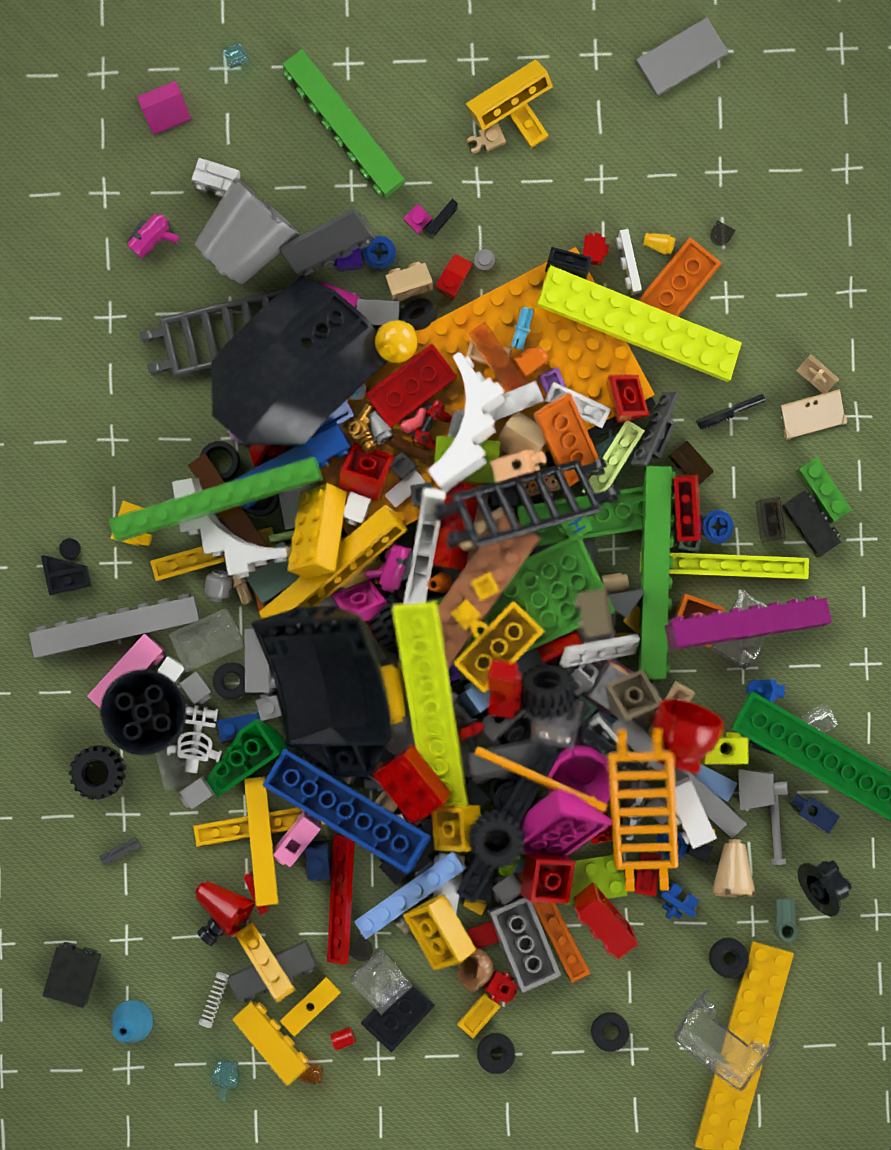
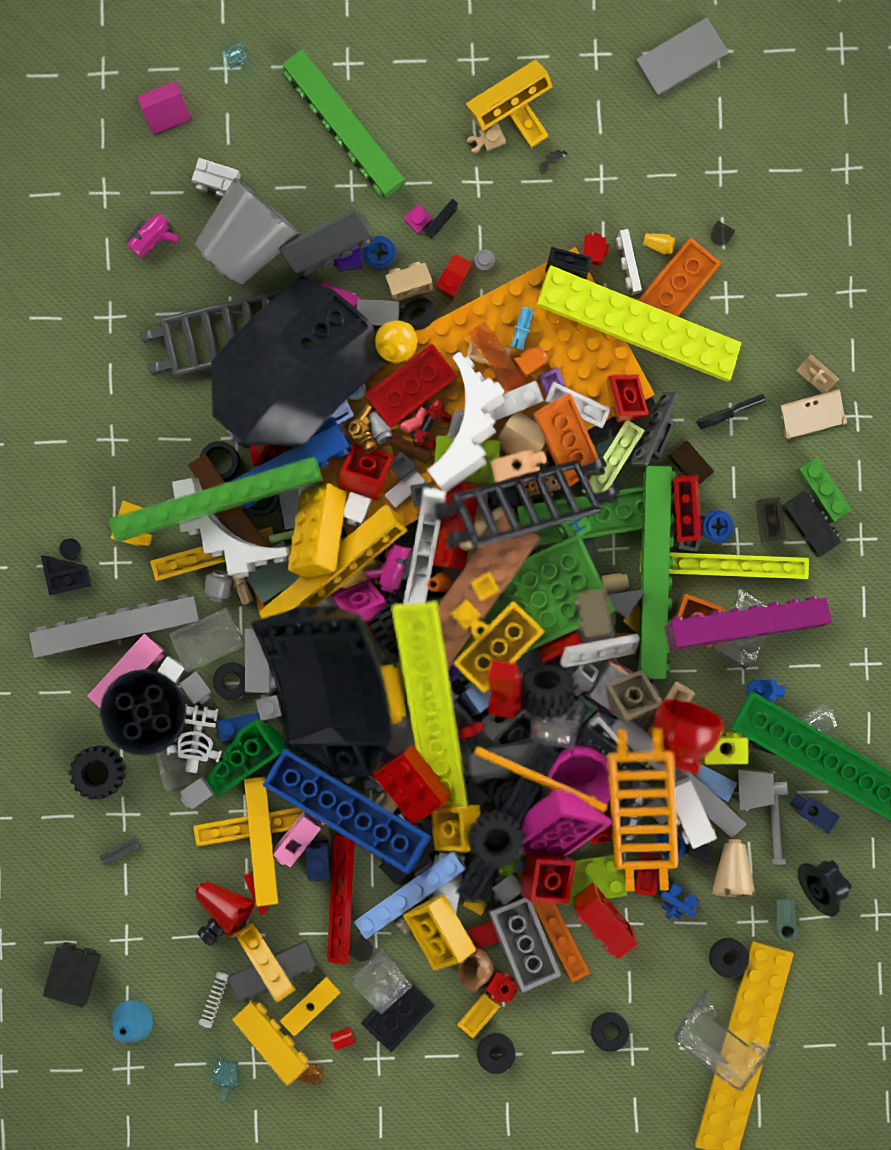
(551, 159): none -> clear smoke piece

